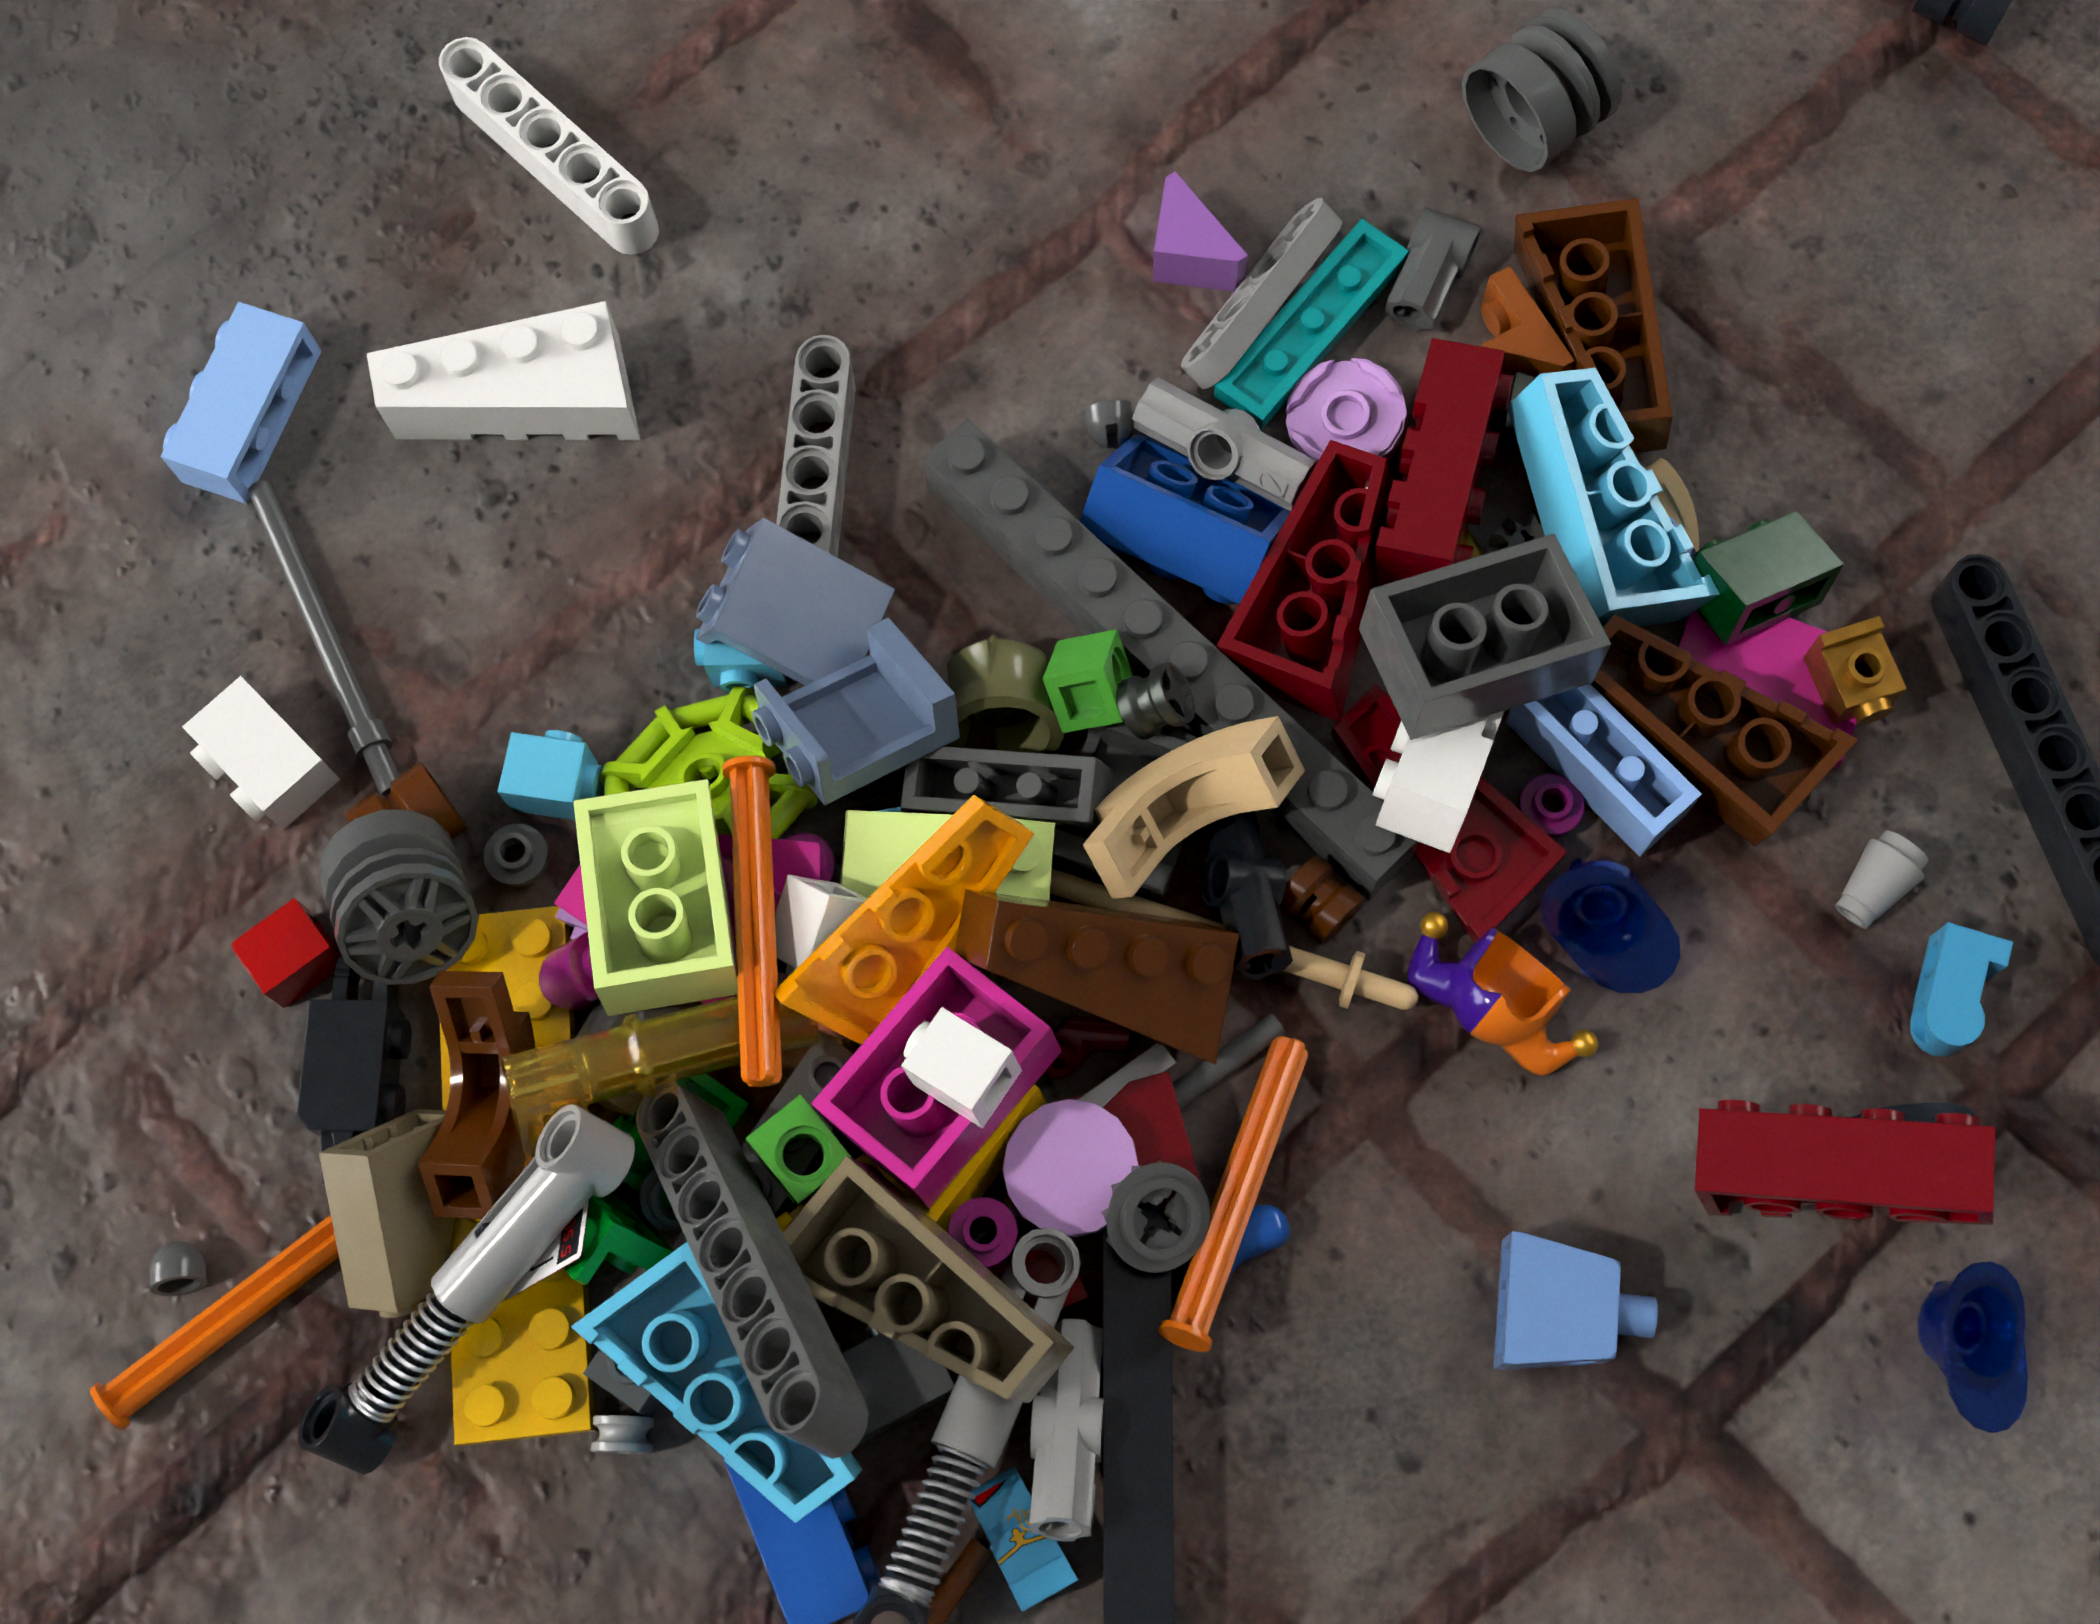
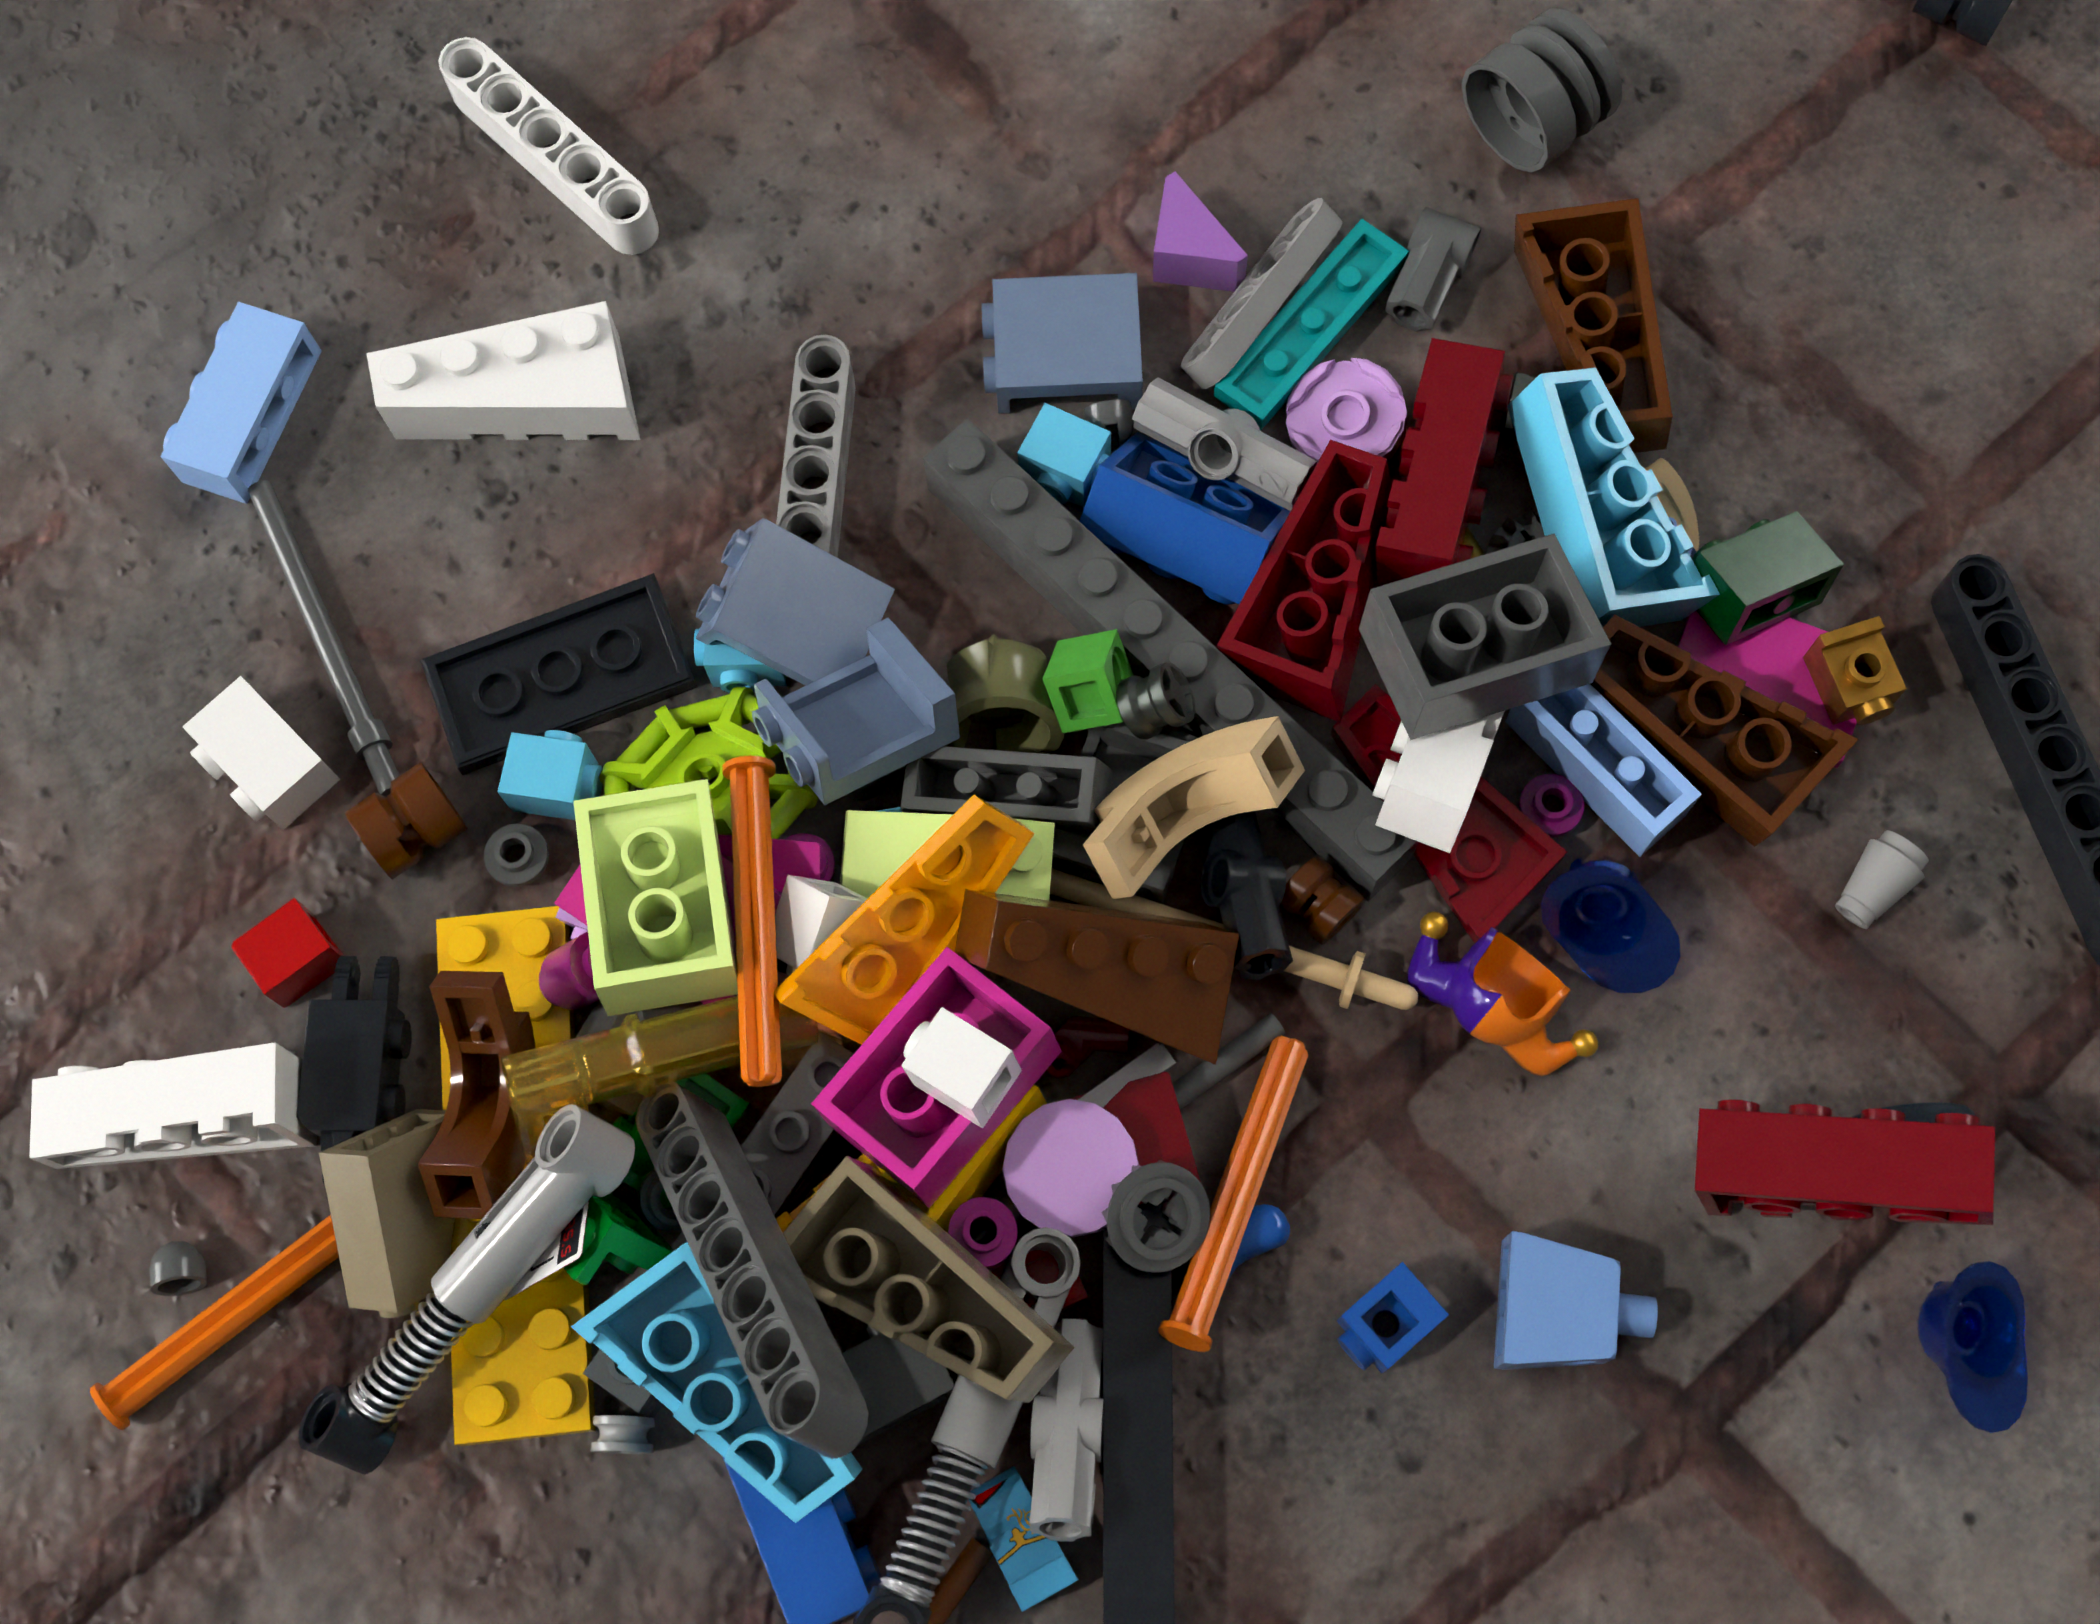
(169, 1108): none -> white wedge
(397, 897): dark grey wheel -> none
(558, 672): none -> black tile
(789, 1123): bright green brick -> none
(1063, 338): none -> sand blue panel
(1064, 454): none -> medium azure brick
(1406, 1302): none -> blue brick
(1521, 328): dark orange slope -> none
(1950, 987): dark azure leg -> none

